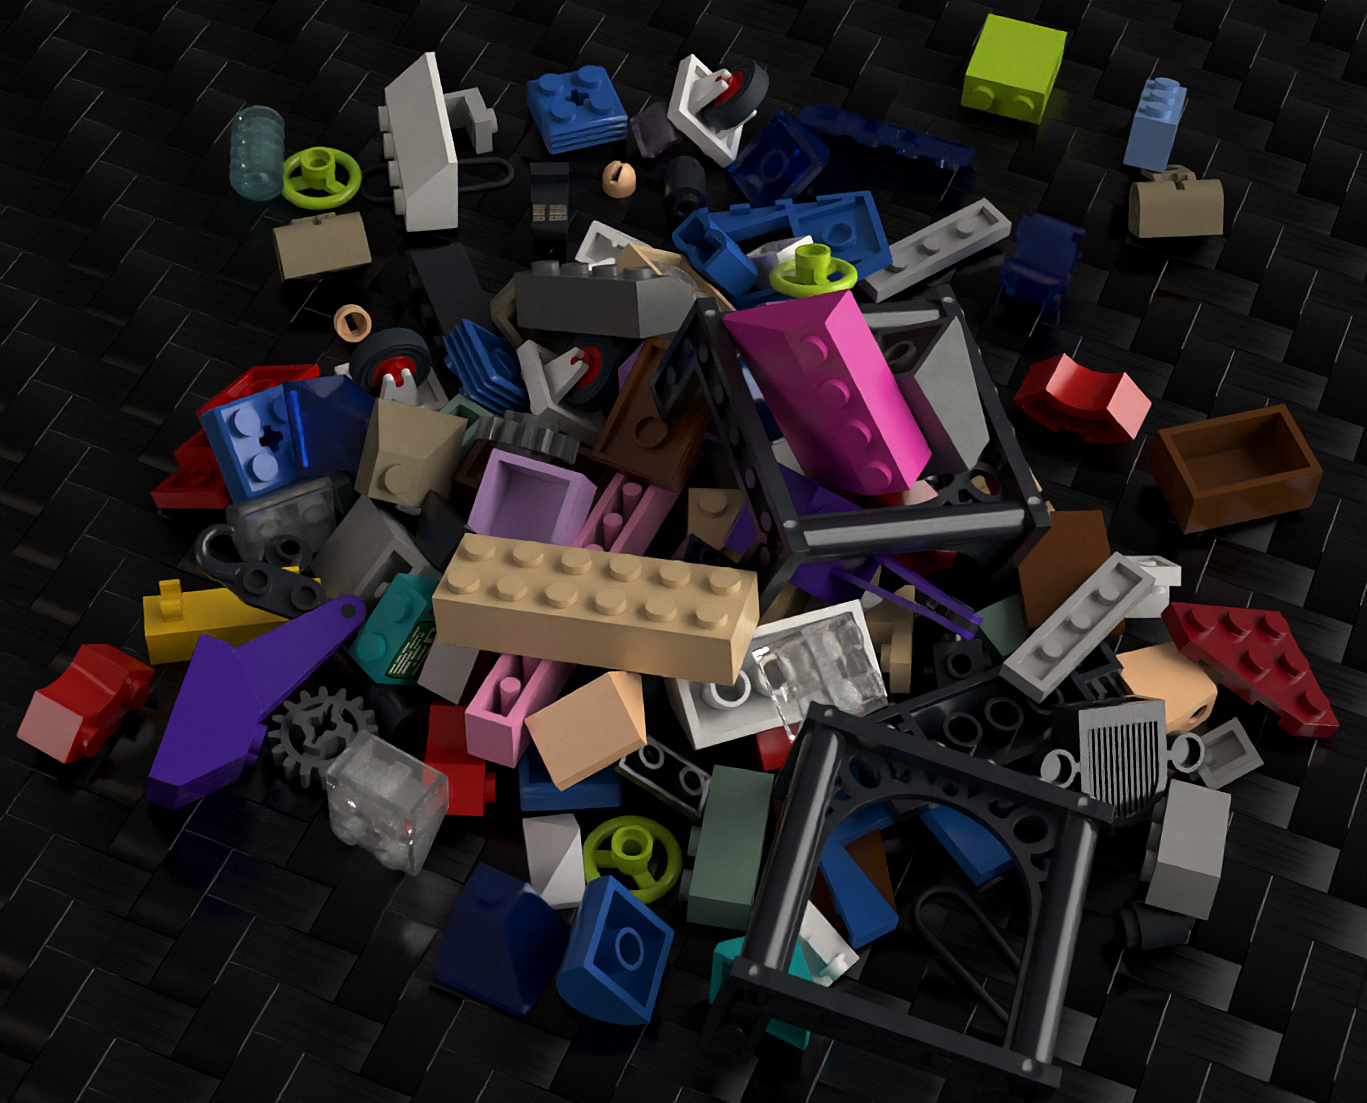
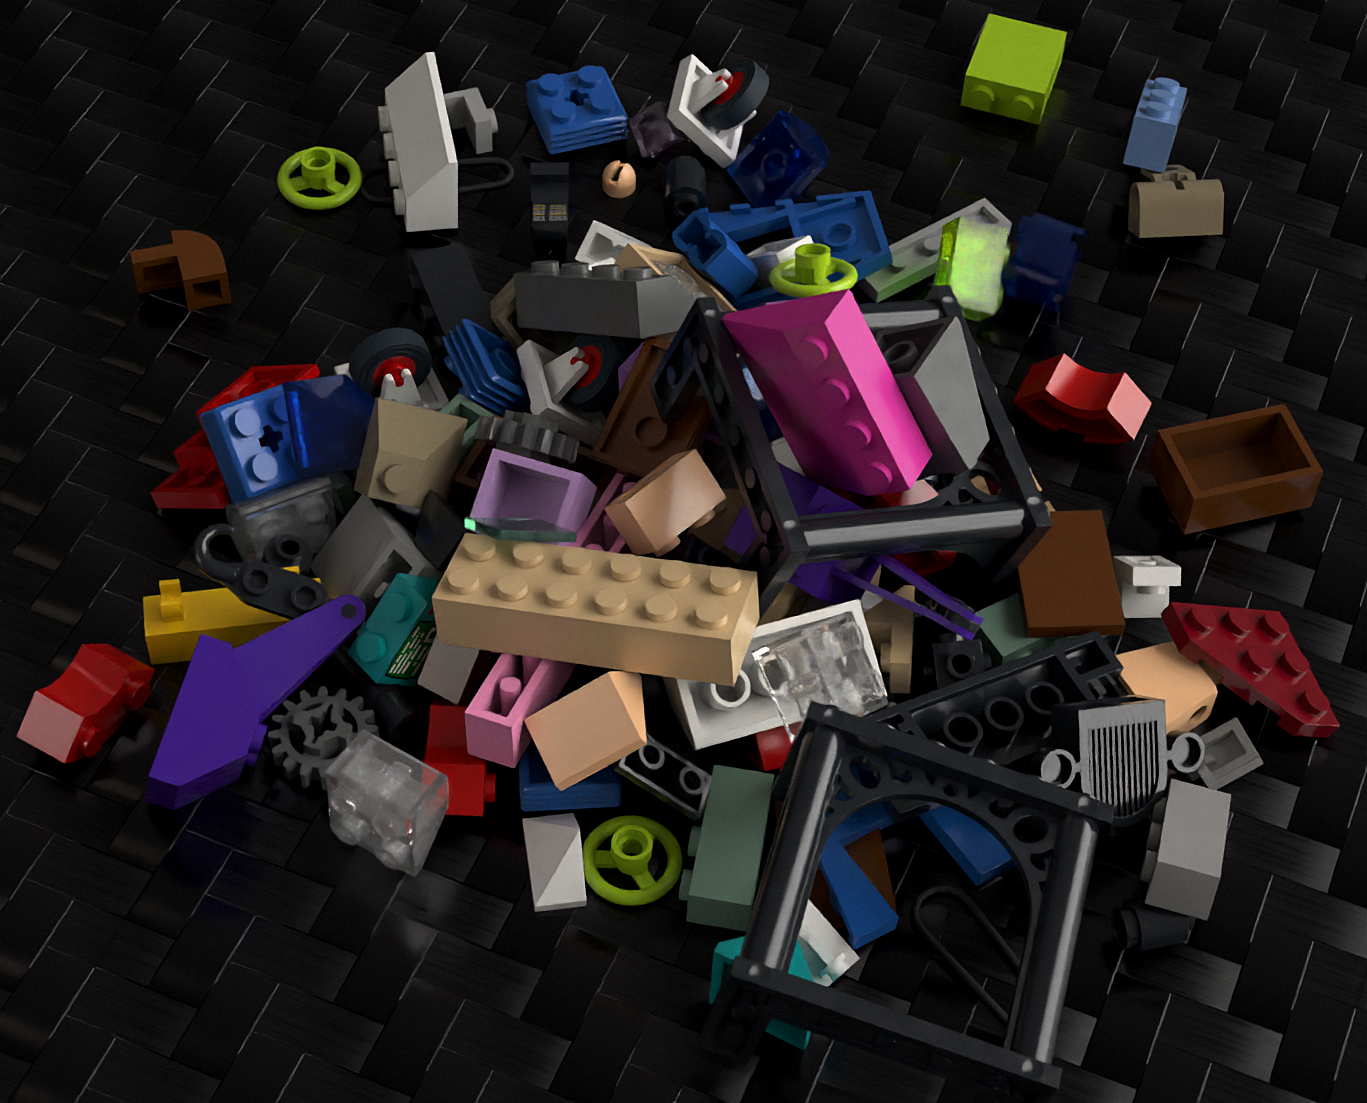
(188, 262): none -> reddish brown brick
(257, 153): clear light blue piece -> none
(320, 245): dark tan piece -> none
(360, 318): light nougat hinge -> none
(501, 942): clear blue slope -> none
(520, 529): none -> piece
(614, 955): blue brick -> none
(665, 504): none -> light nougat brick
(877, 132): clear blue wing -> none
(972, 263): none -> clear neon green brick
(1077, 627): light grey plate -> none

